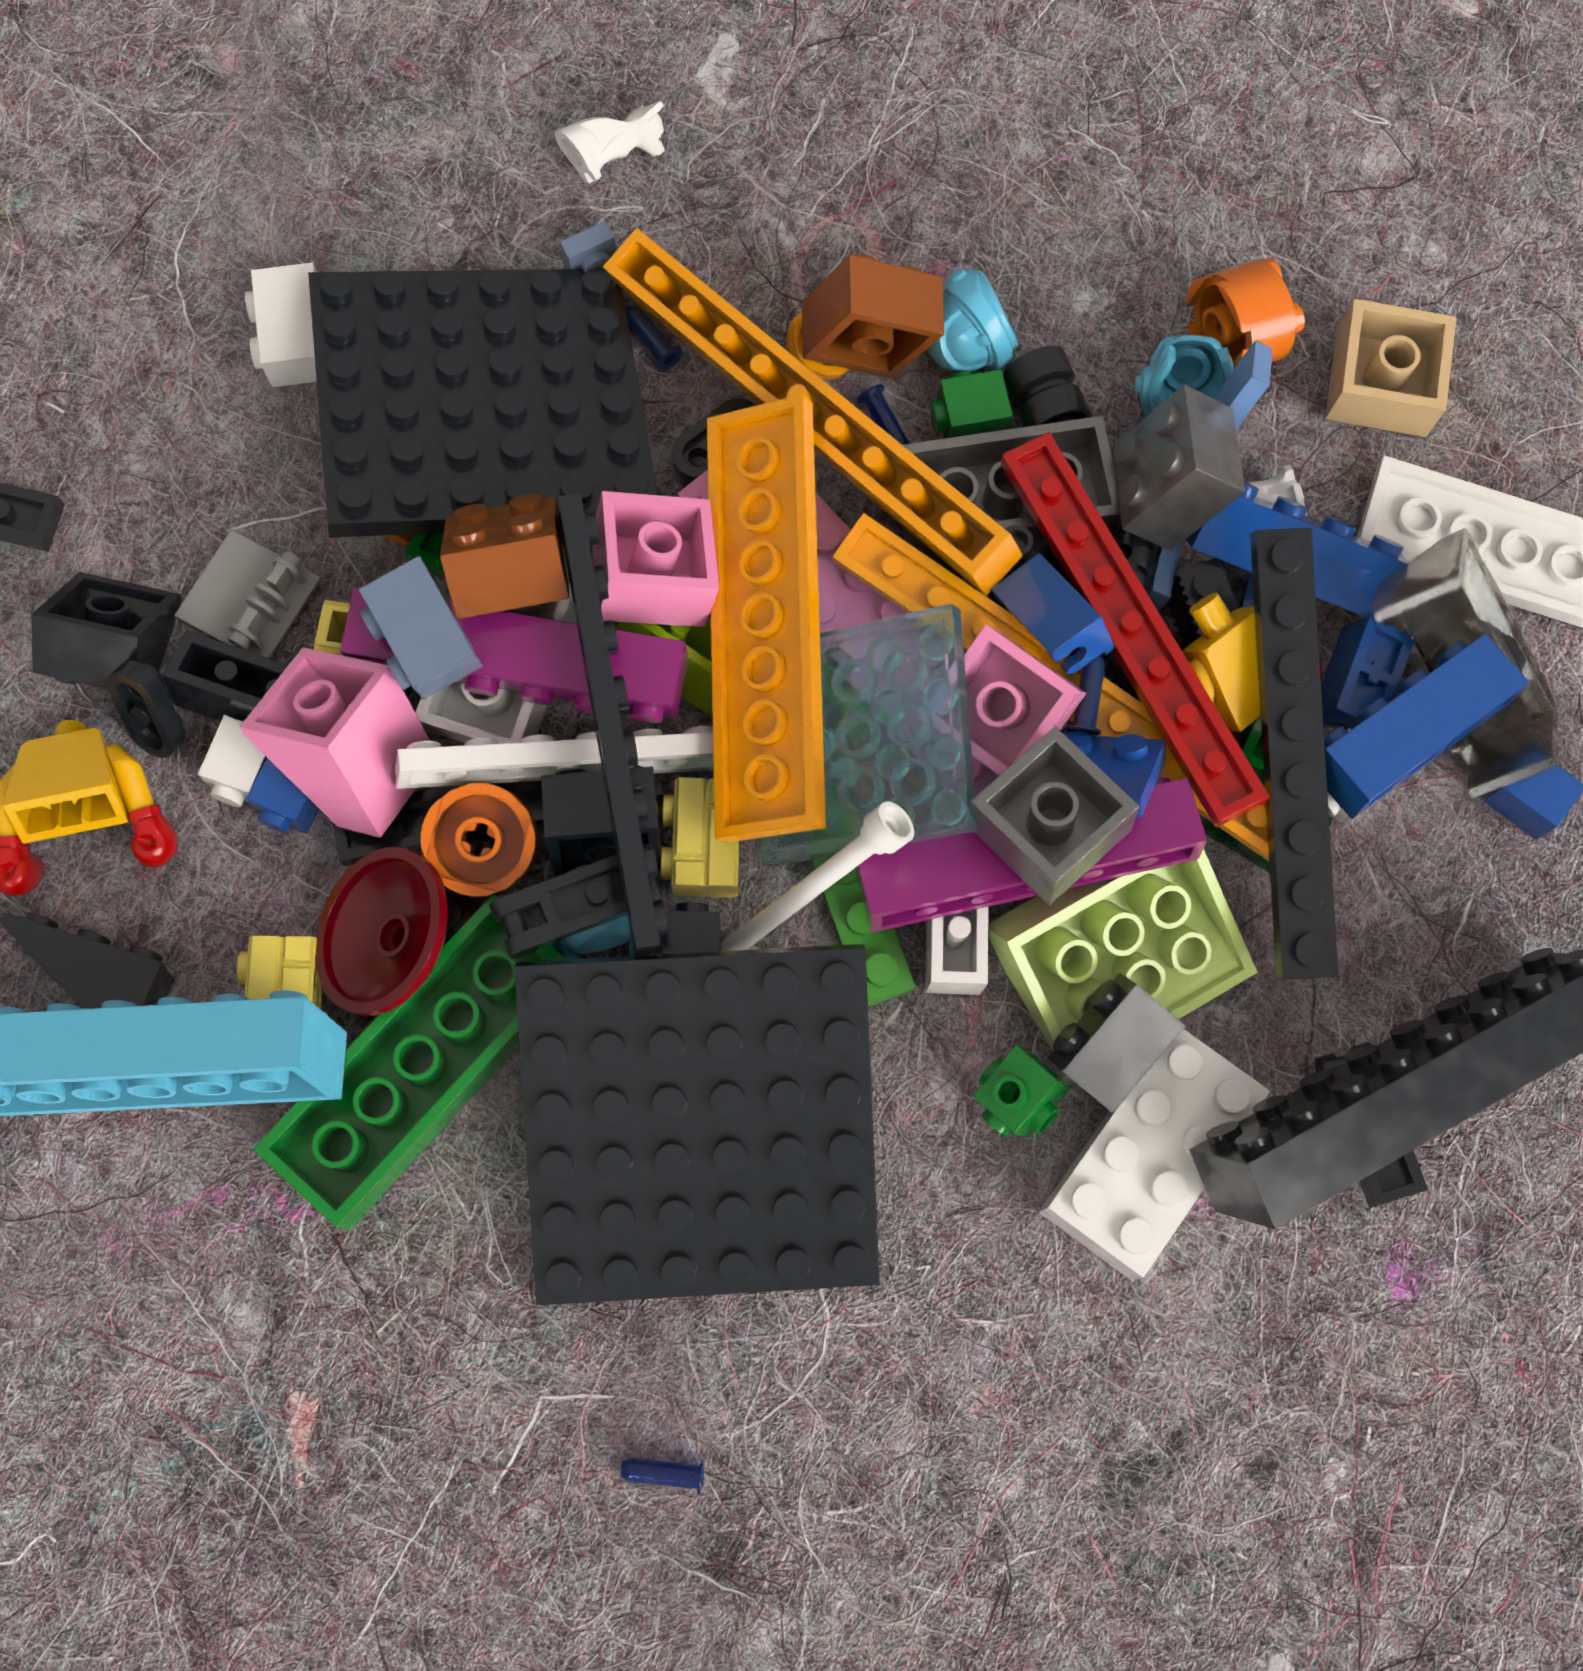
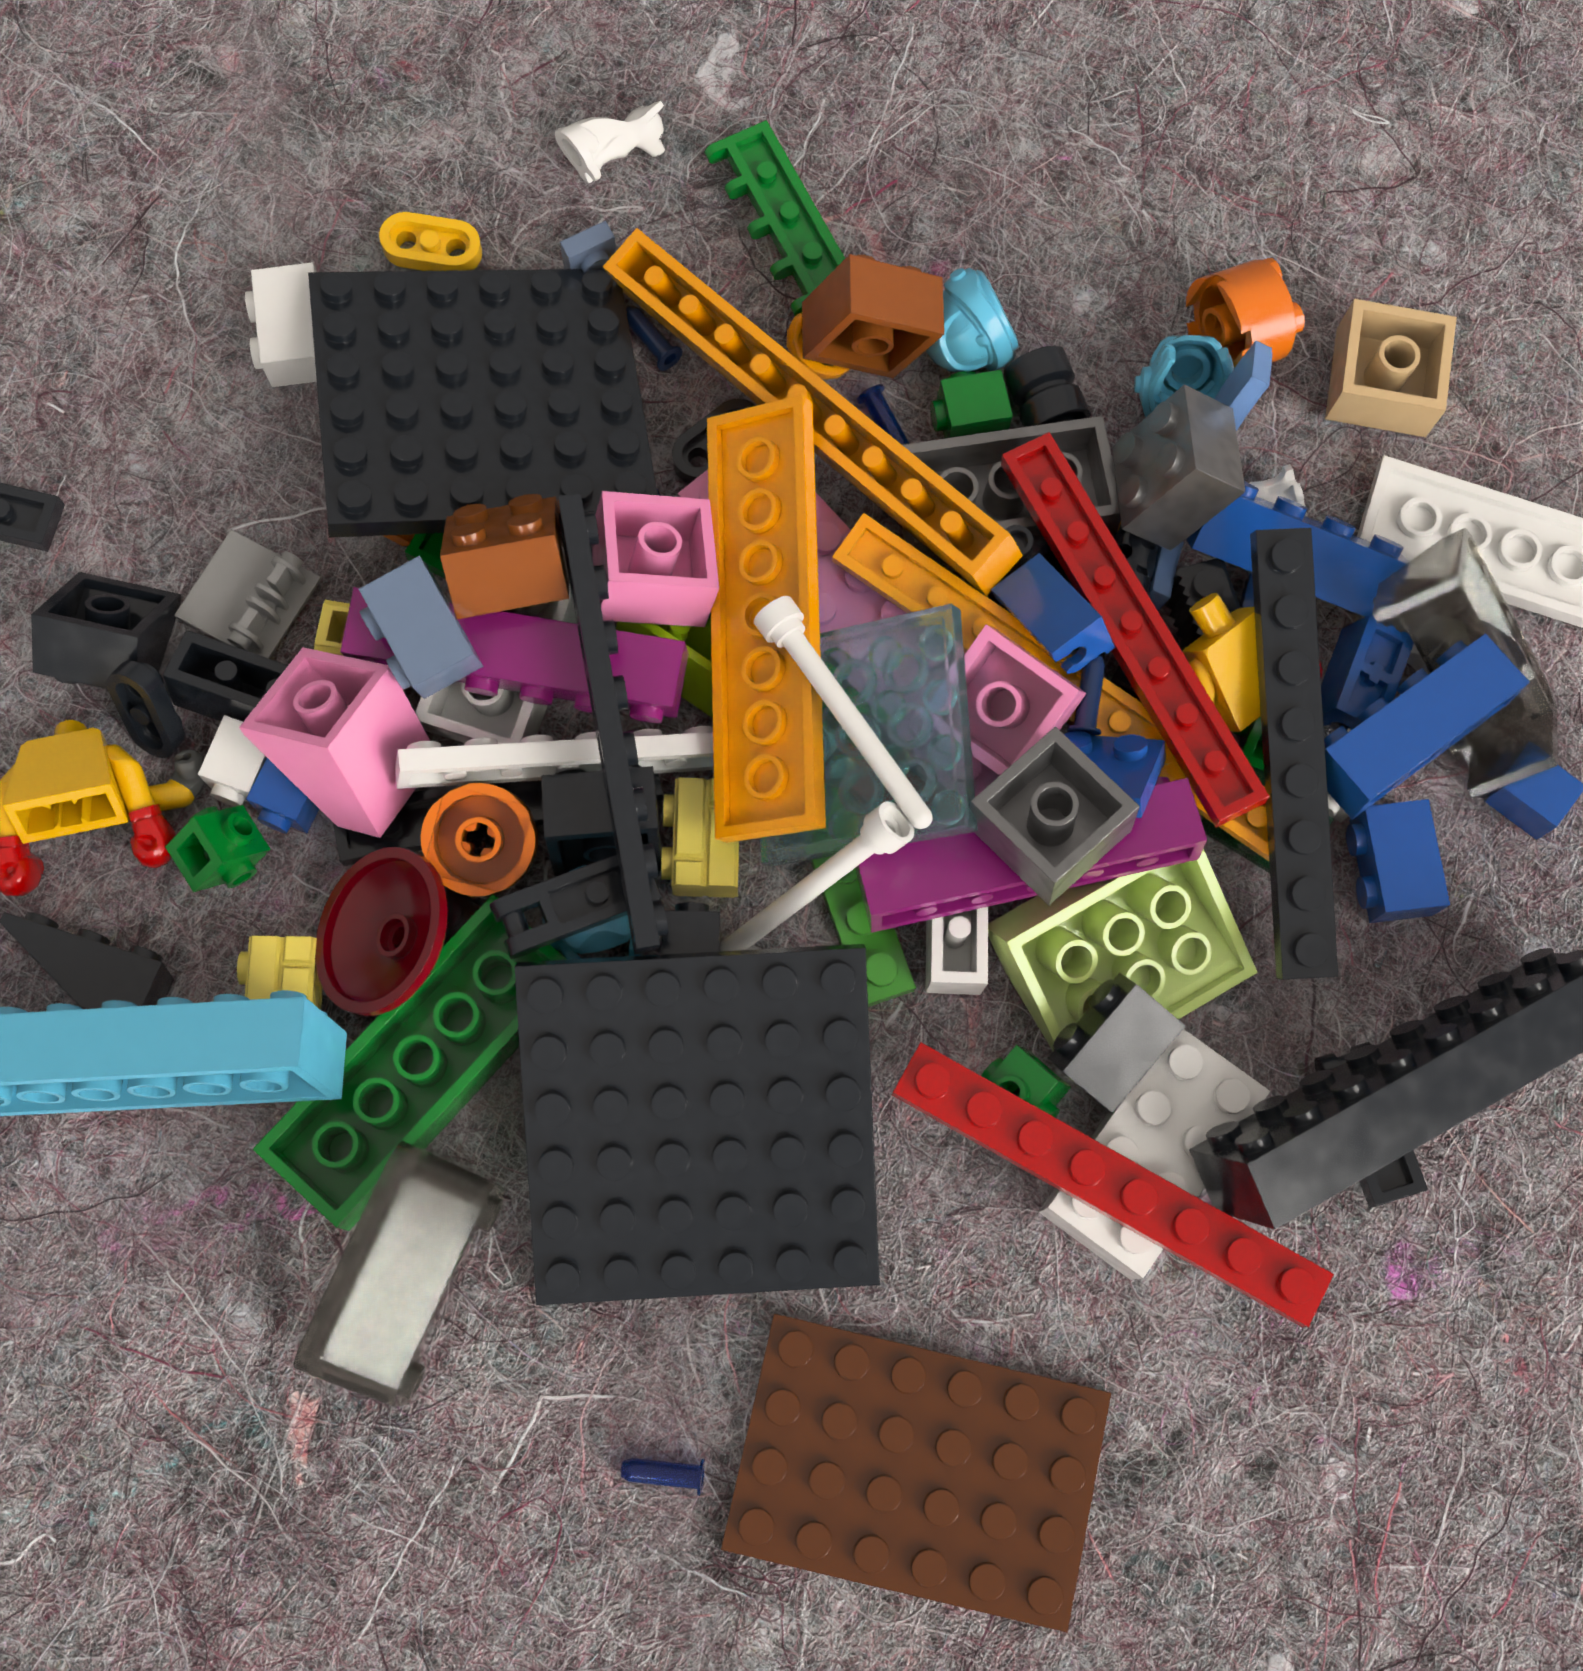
(183, 783): none -> arm
(218, 848): none -> green brick
(396, 1275): none -> clear smoke windscreen
(433, 241): none -> yellow plate
(782, 205): none -> green hinge
(783, 625): none -> white piece
(918, 1472): none -> reddish brown plate
(1113, 1185): none -> red plate
(1397, 861): none -> blue brick

